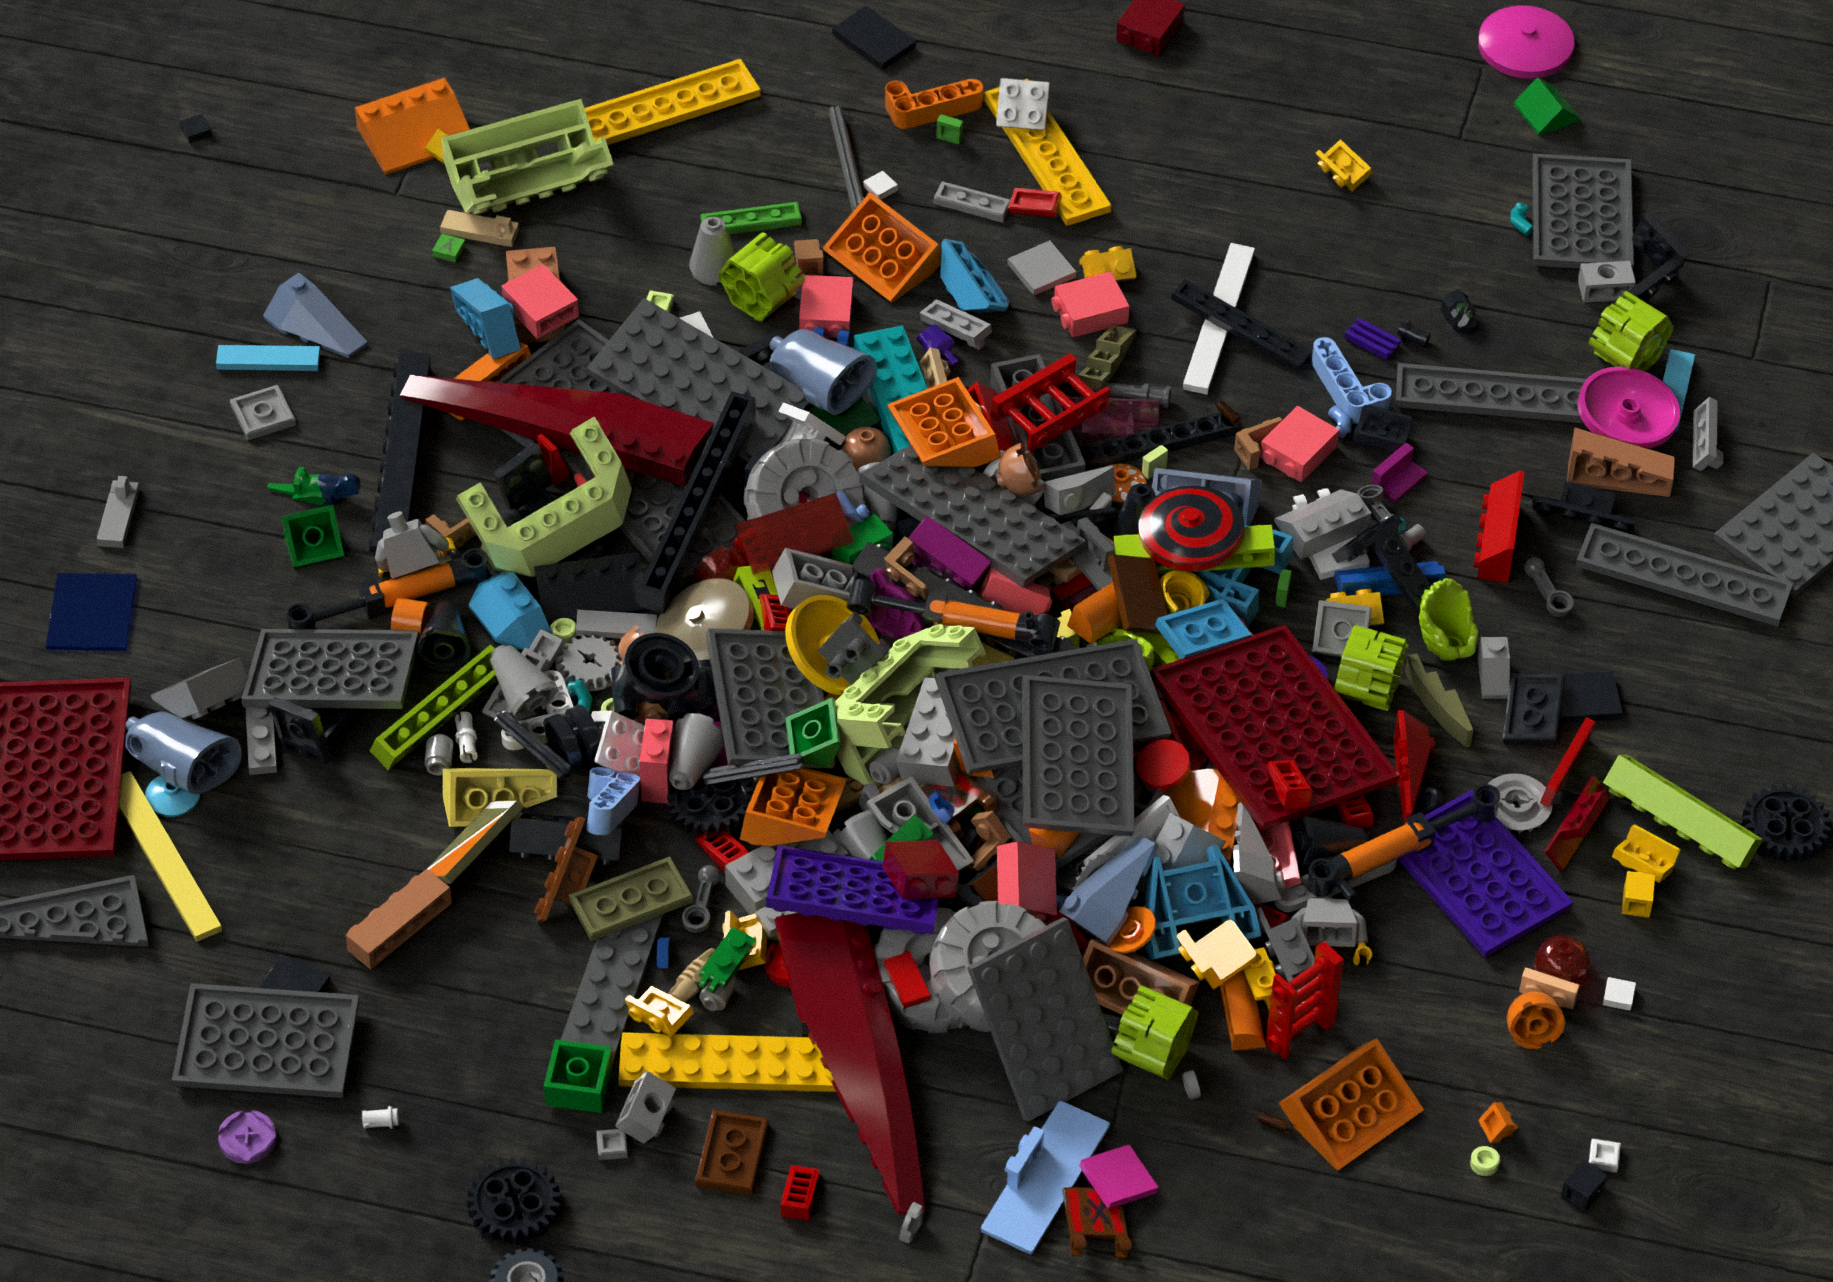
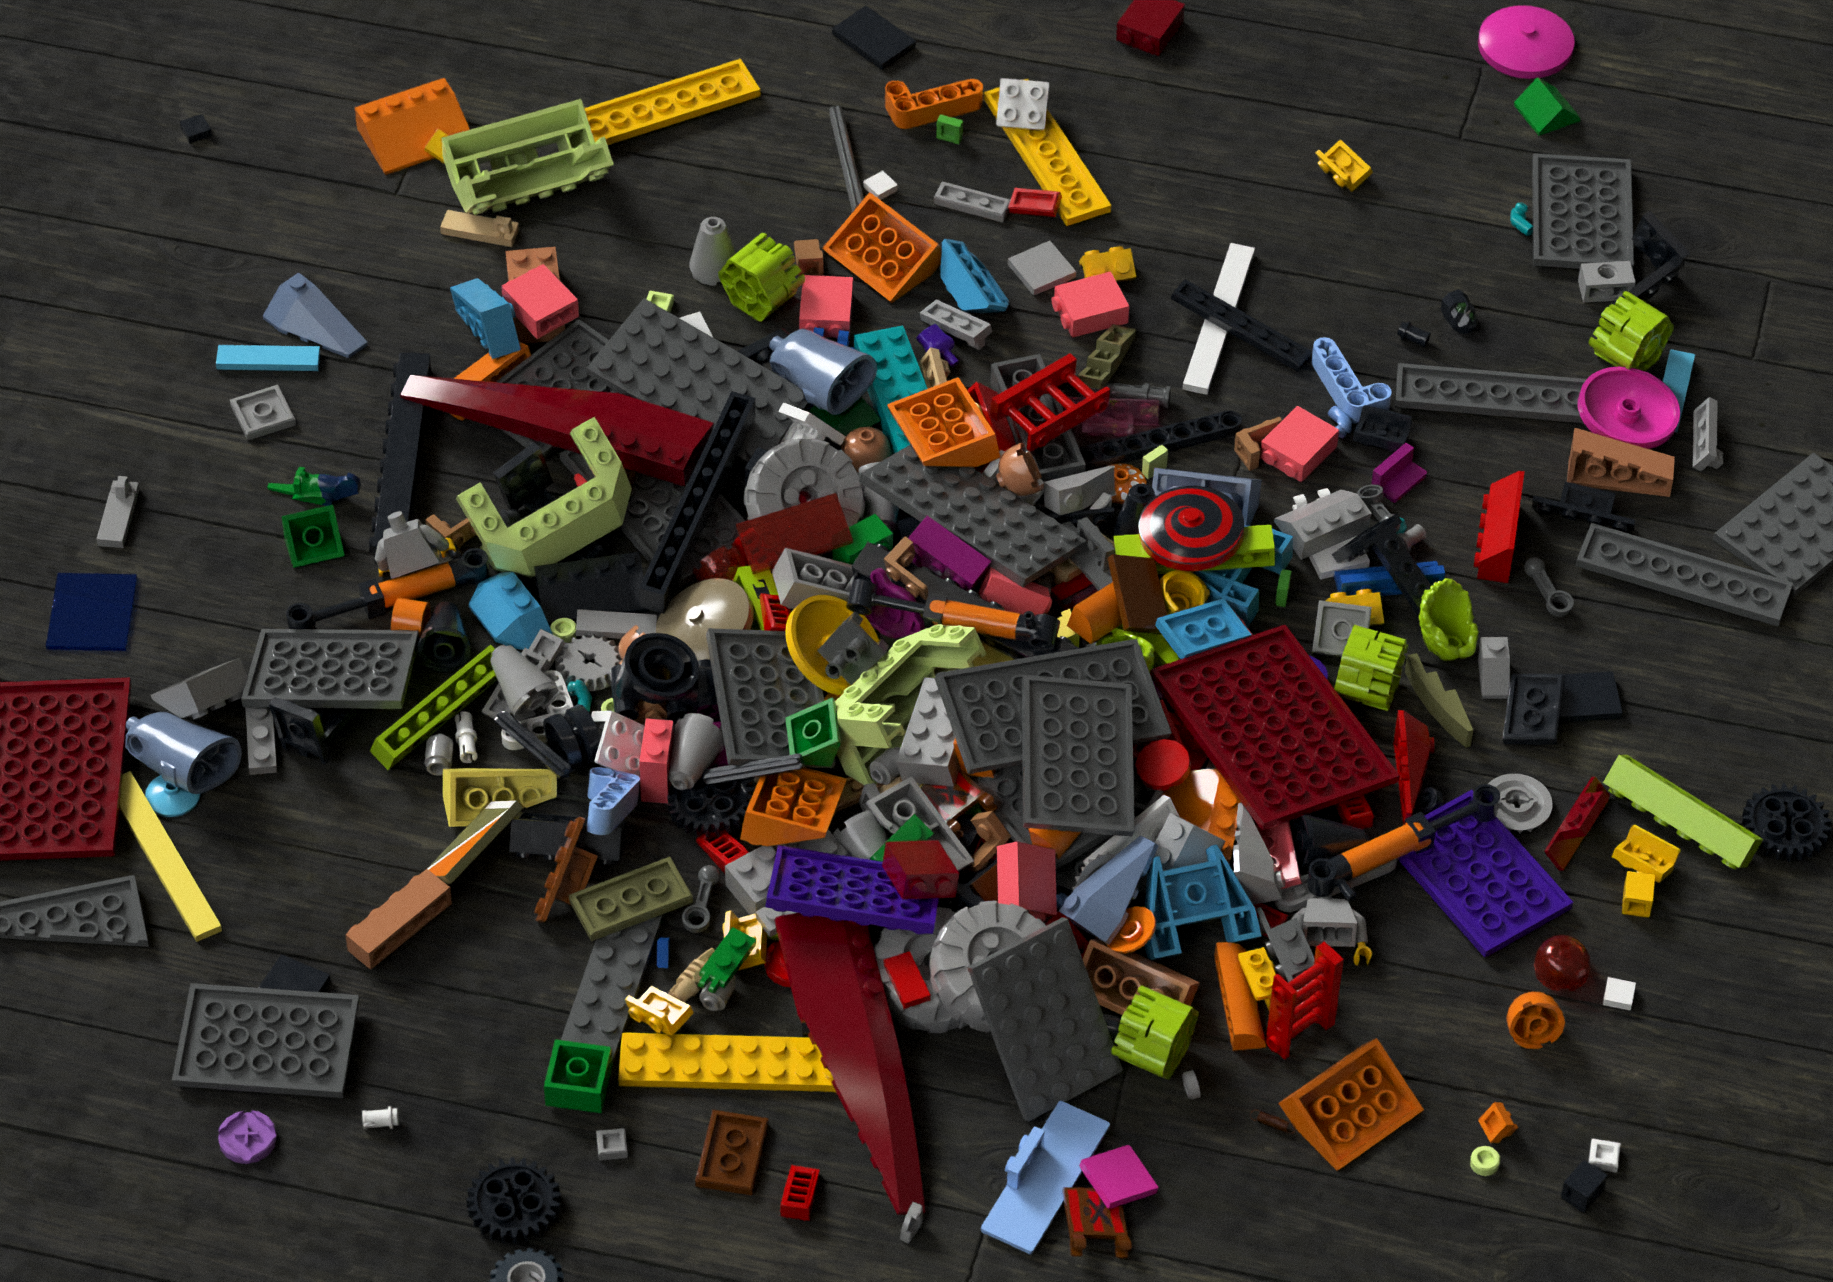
(448, 248): bright green tile -> none
(553, 460): red slope -> none
(636, 1118): light grey brick -> none
(759, 218): bright green tile -> none
(850, 511): medium blue arm -> none
(941, 807): blue tile -> none
(1218, 953): bracket -> none
(1229, 413): reddish brown piece -> none
(1291, 787): red slope -> none
(1375, 336): dark purple tile -> none
(1560, 990): light nougat plate -> none
(1567, 762): red tile -> none

